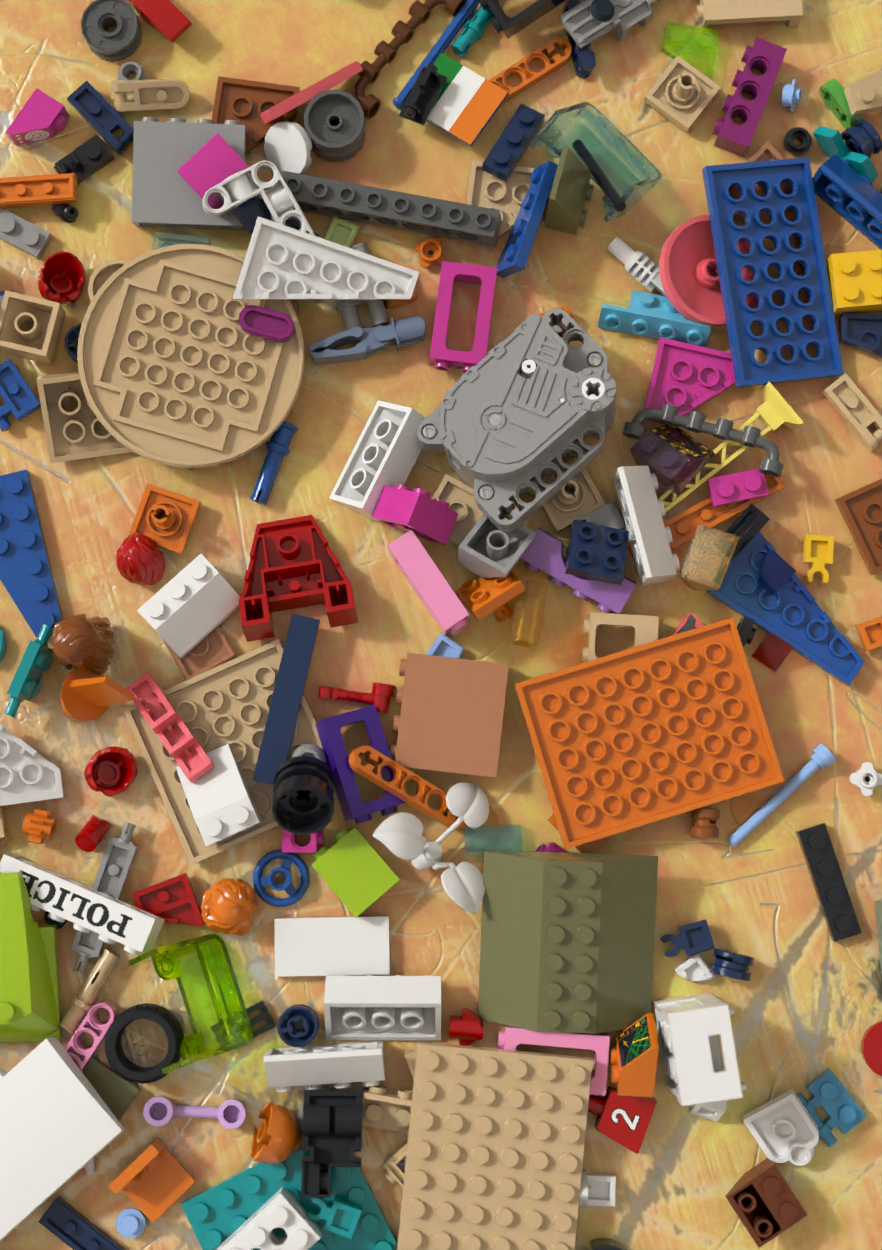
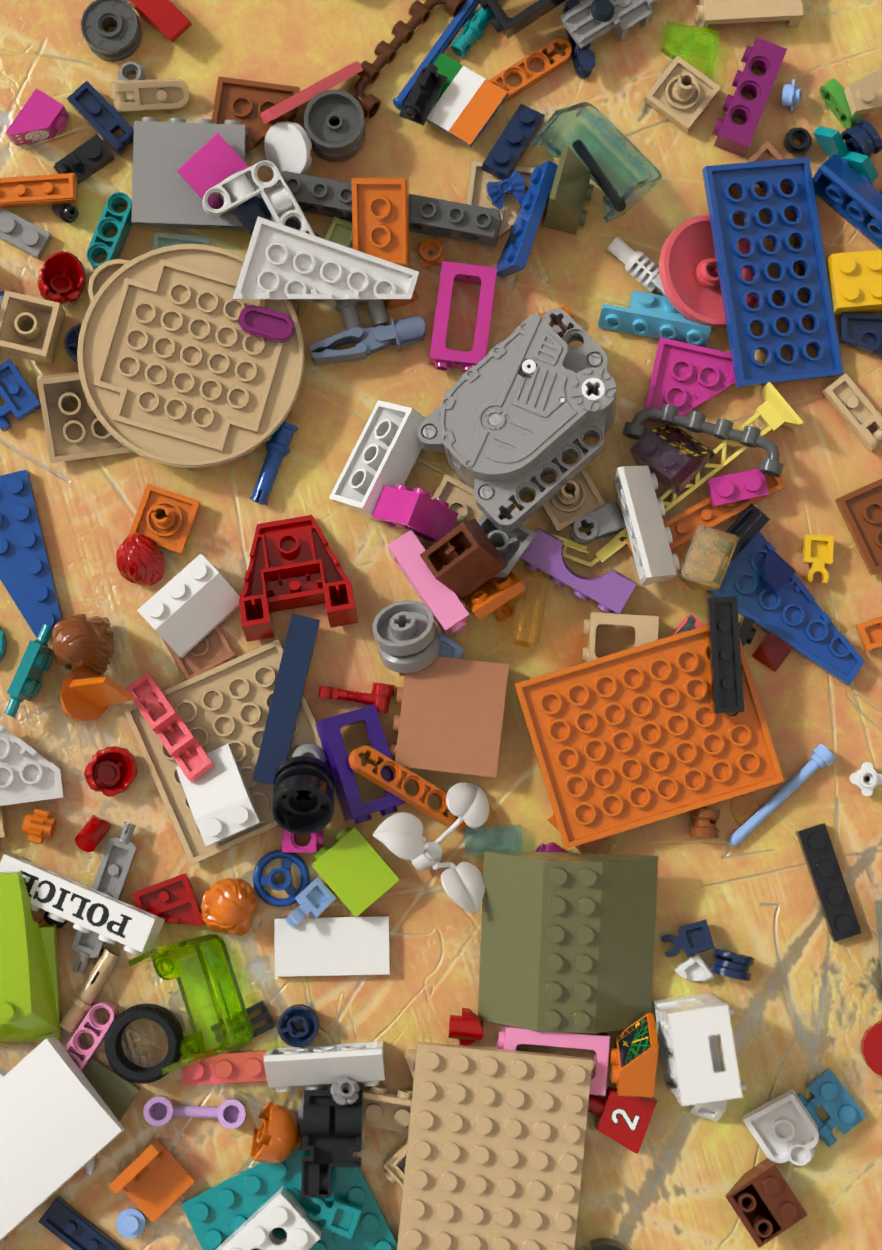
(108, 221): none -> teal beam
(227, 1068): none -> coral plate
(312, 901): none -> light blue plate
(345, 1098): none -> light grey plate
(381, 218): none -> orange tile
(383, 1007): white slope -> none
(406, 636): none -> light grey wheel
(464, 559): none -> copper slope
(514, 184): none -> blue piece
(597, 552): dark blue plate -> none
(597, 1189): white tile -> none
(725, 655): none -> black plate

